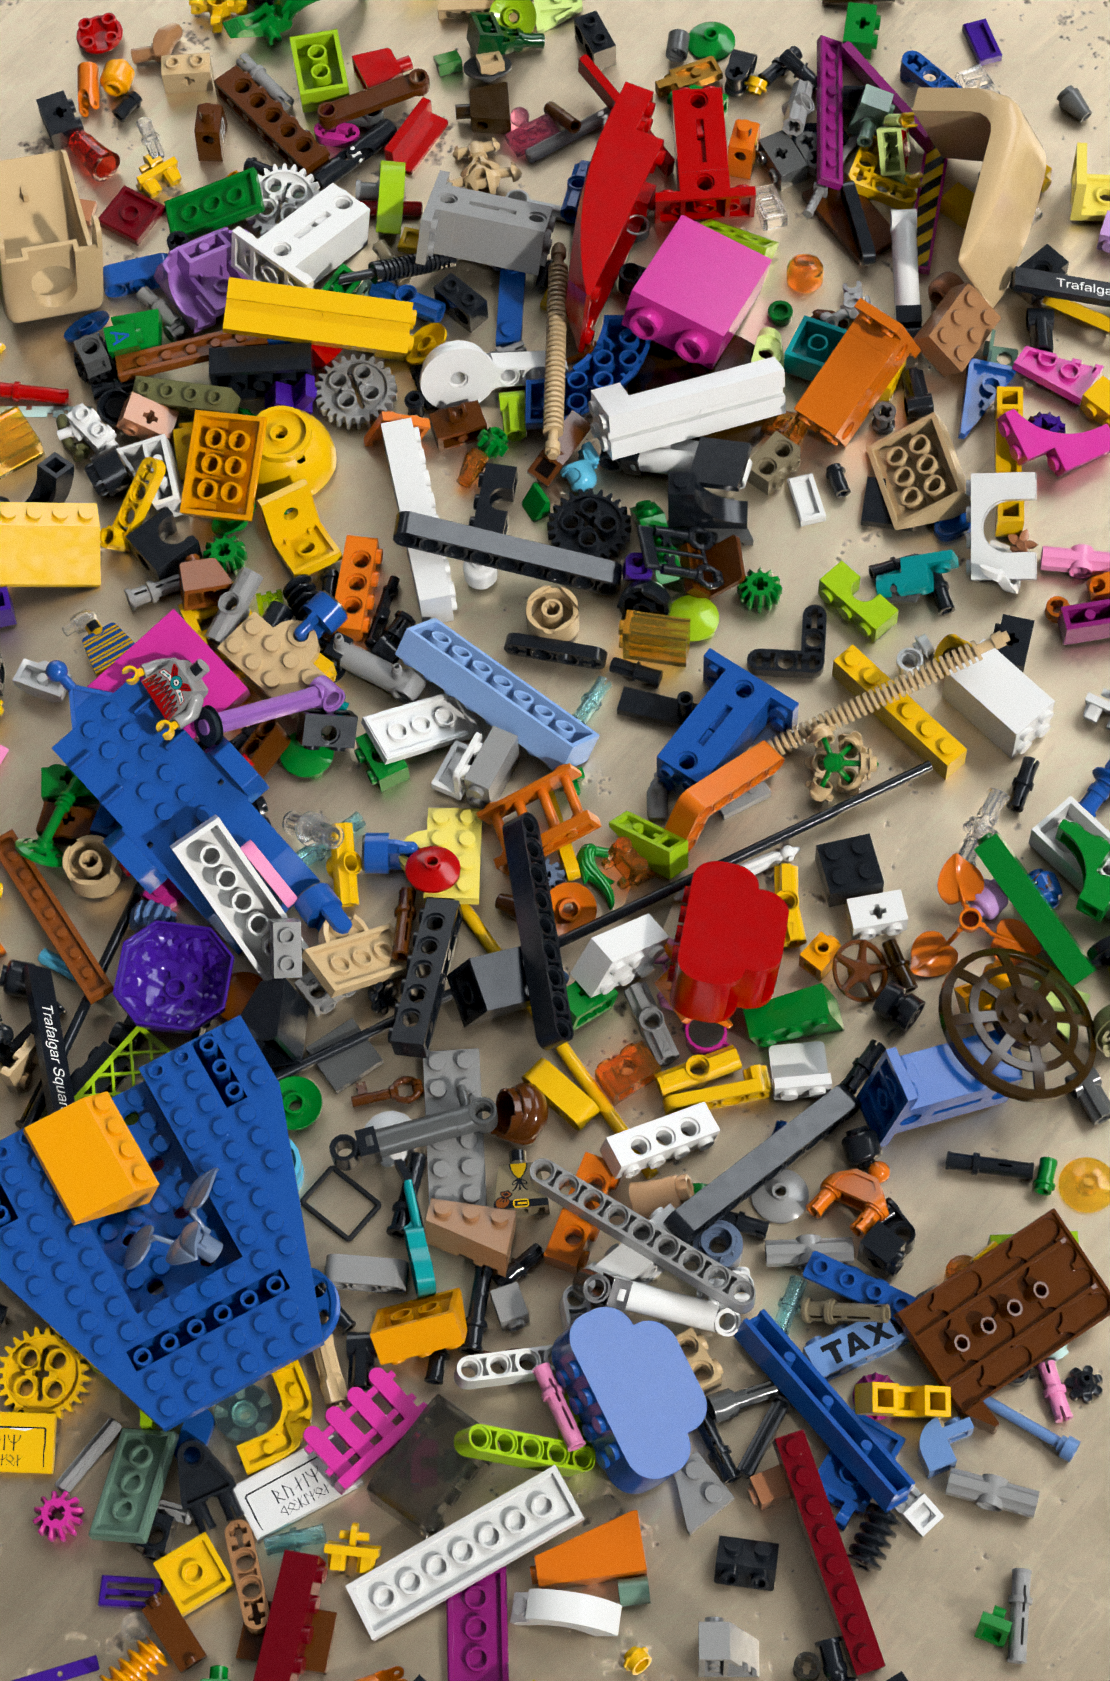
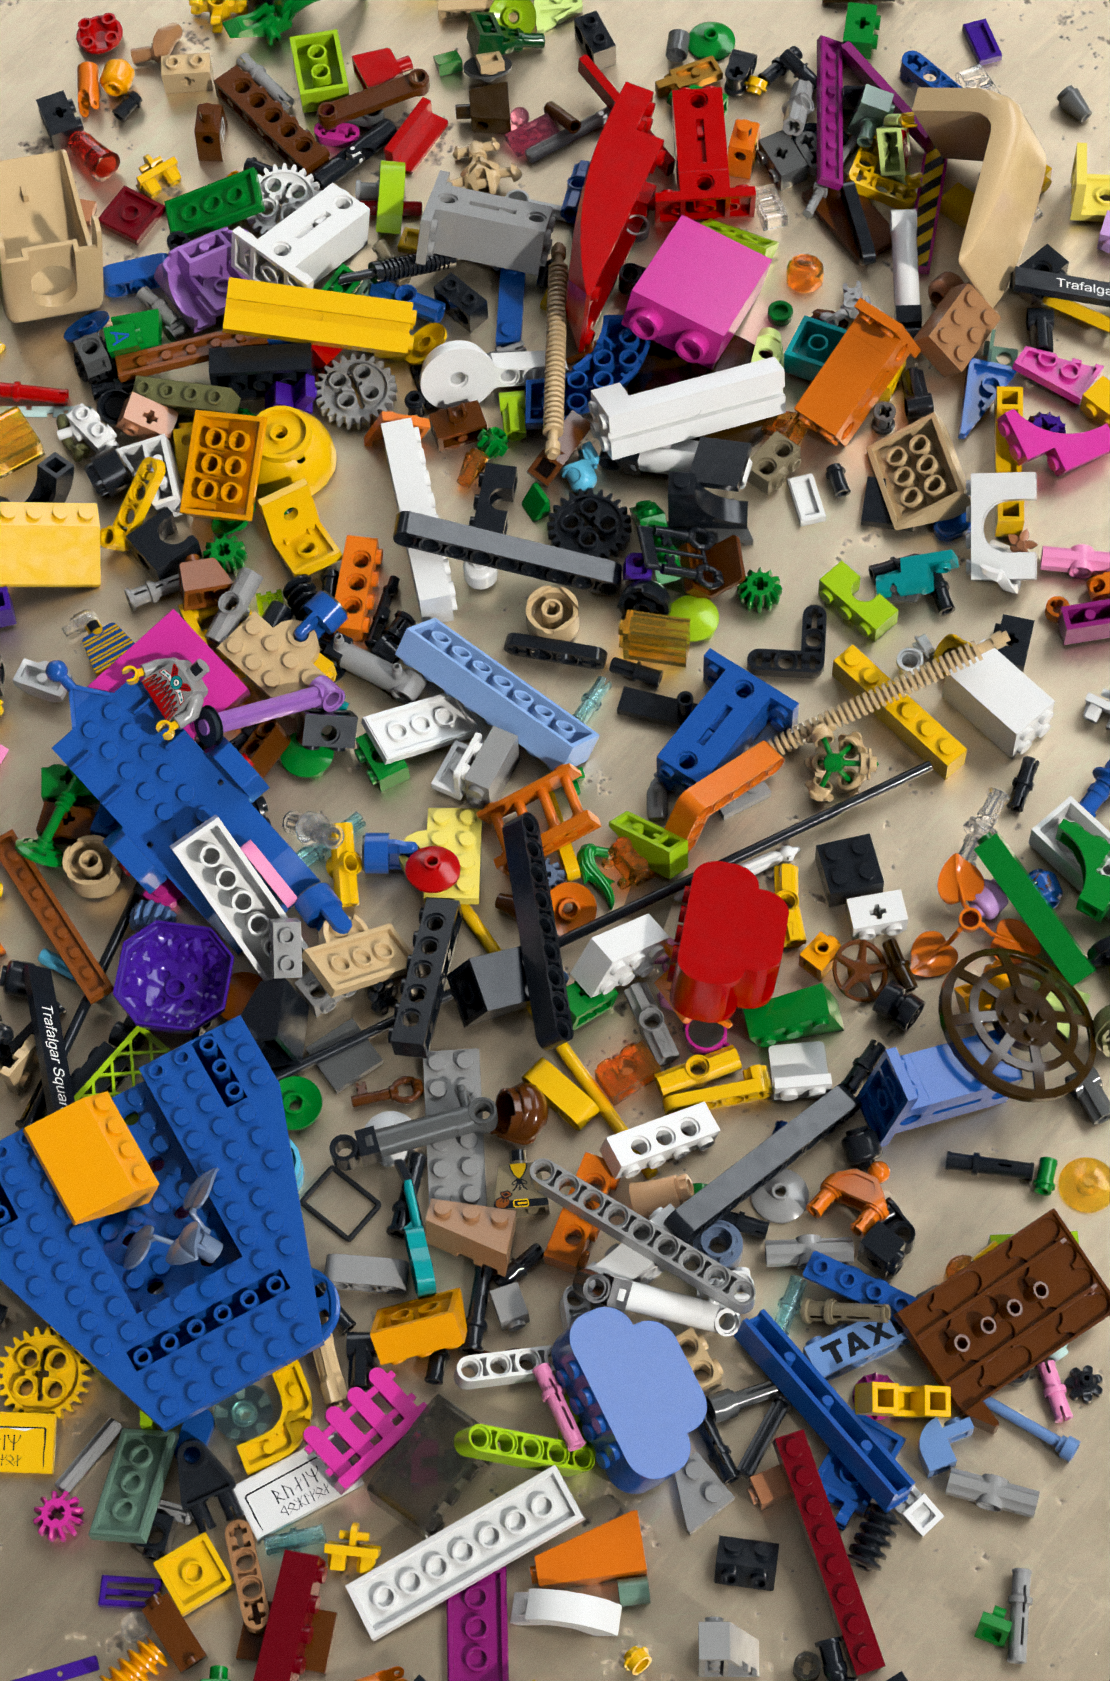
(150, 138): clear axle -> none
(404, 915): reddish brown pin -> none

